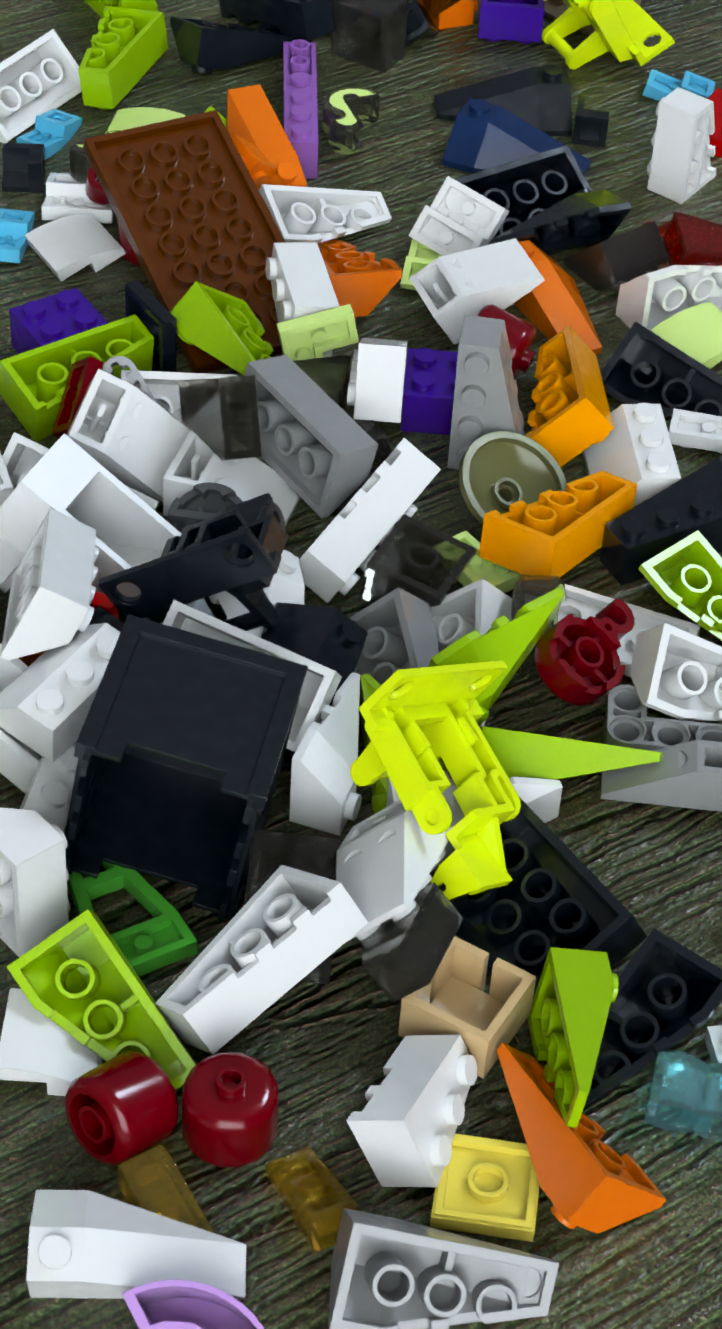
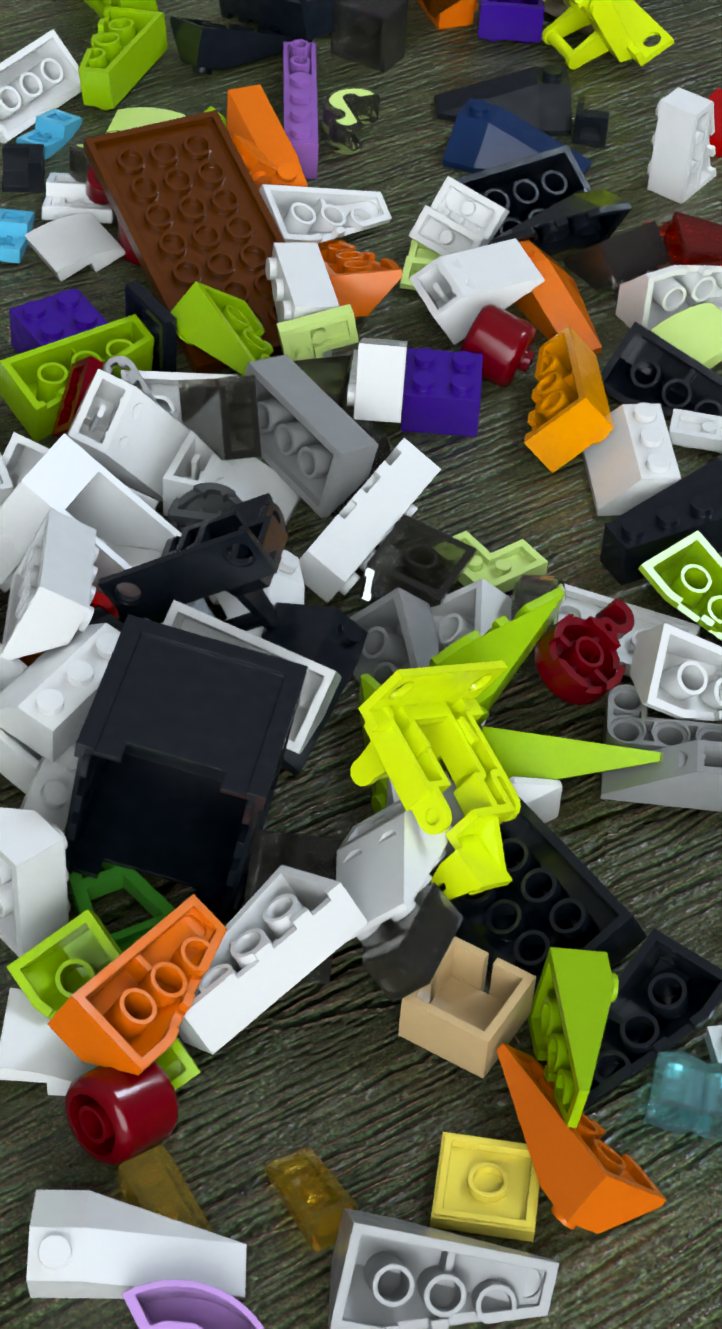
(140, 998): none -> orange wedge
(230, 1109): dark red head -> none
(320, 768): white wedge -> none
(415, 1110): white wedge -> none
(418, 23): black panel -> none
(483, 386): light grey wedge -> none
(509, 468): olive dish -> none
(557, 528): light orange wedge -> none
(660, 85): medium azure slope -> none

